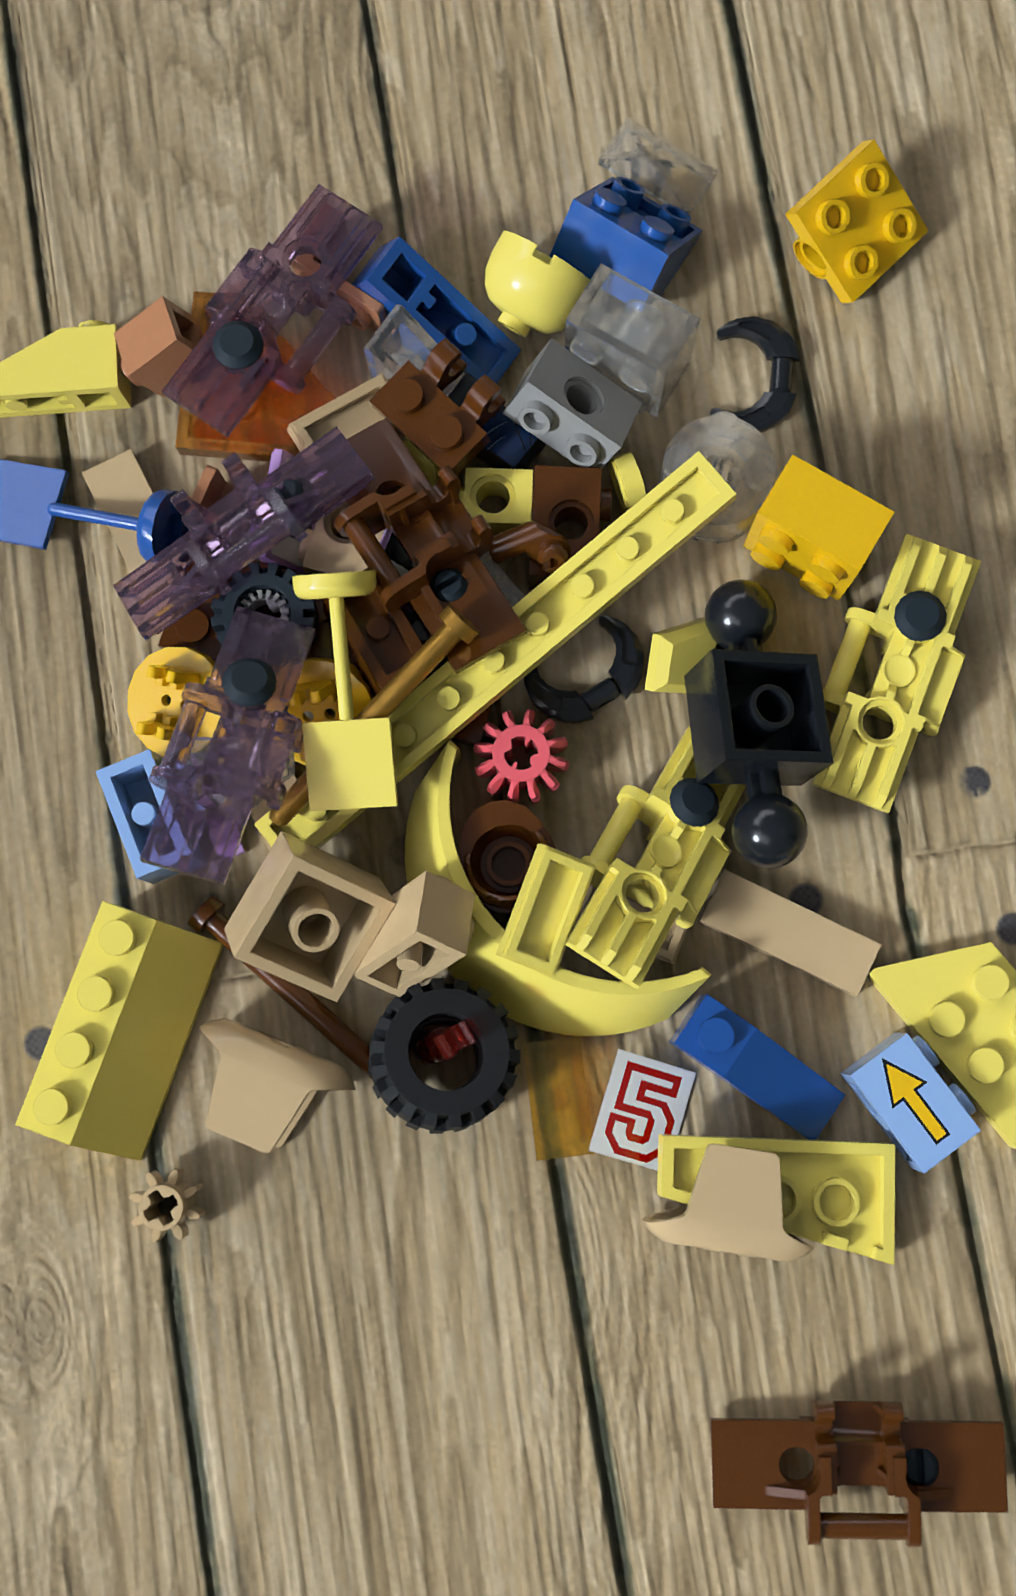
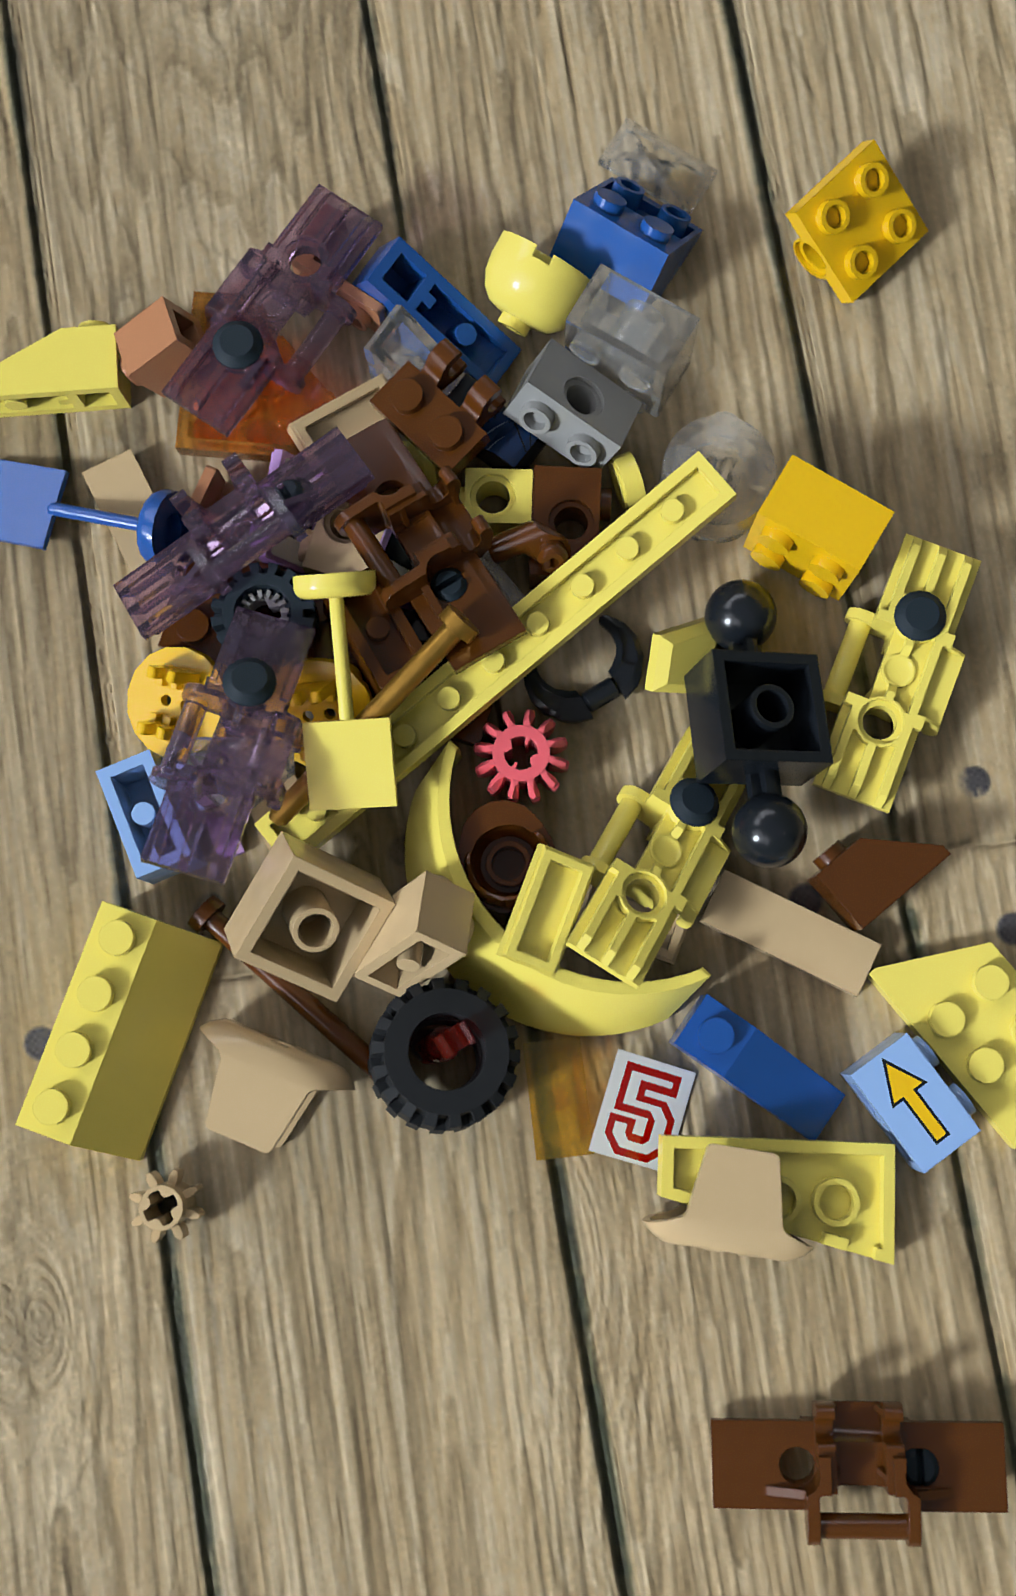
(779, 349): black piece -> none
(871, 875): none -> reddish brown slope

